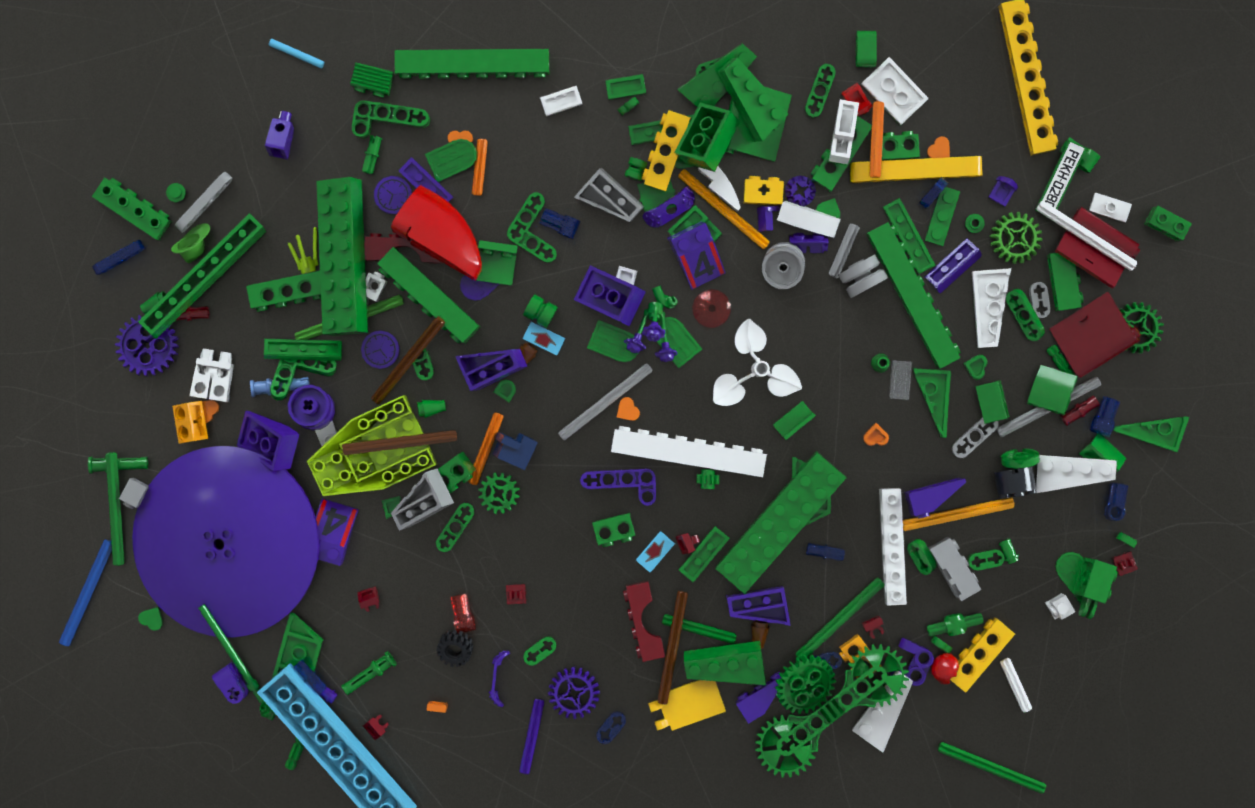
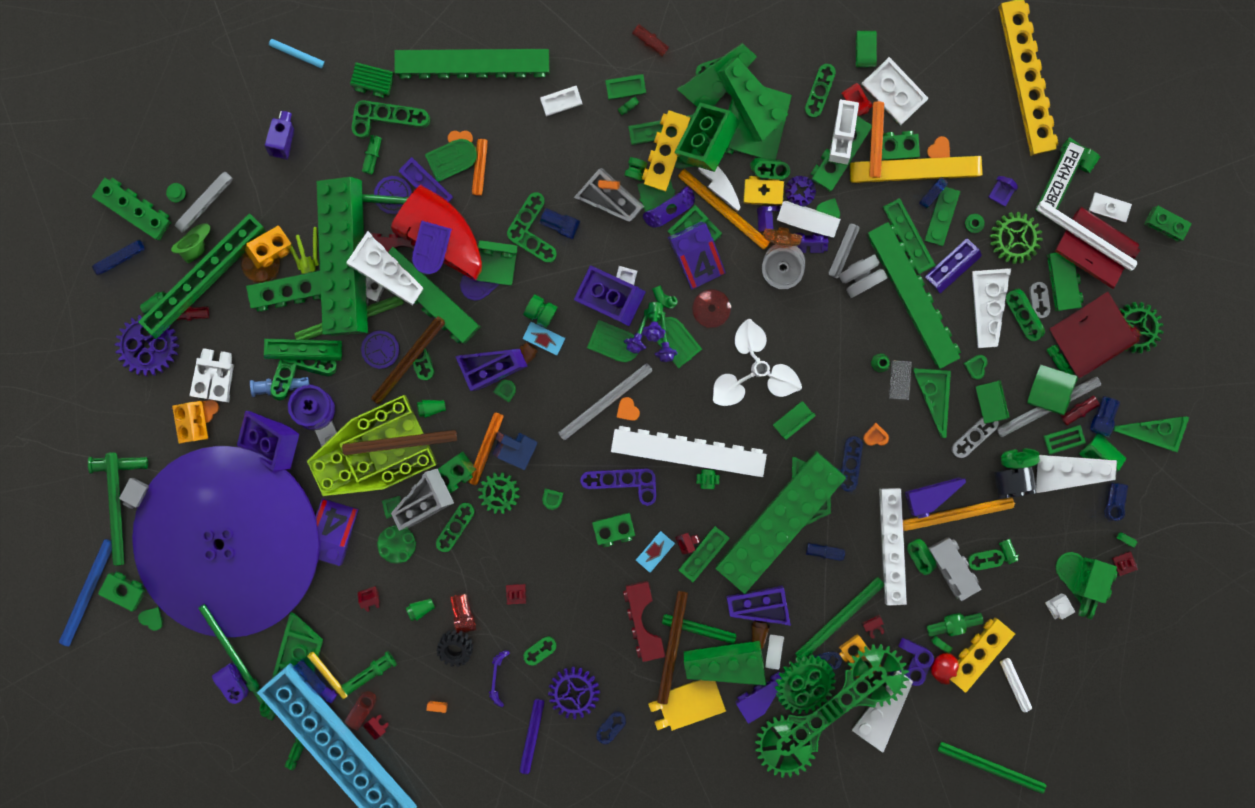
(111, 591): none -> green brick
(262, 274): none -> clear orange dish
(265, 244): none -> light orange brick
(326, 673): none -> yellow bar
(360, 711): none -> clear red piece
(379, 266): none -> white wing
(384, 199): none -> green bar
(396, 545): none -> green dish
(419, 609): none -> green cone
(430, 247): none -> dark purple window
(552, 499): none -> green tile
(606, 184): none -> orange tile
(650, 40): none -> clear red pin
(772, 164): none -> green beam
(774, 652): none -> white sticker
(782, 237): none -> clear orange dish
(847, 448): none -> clear blue beam
(1080, 434): none -> green tile

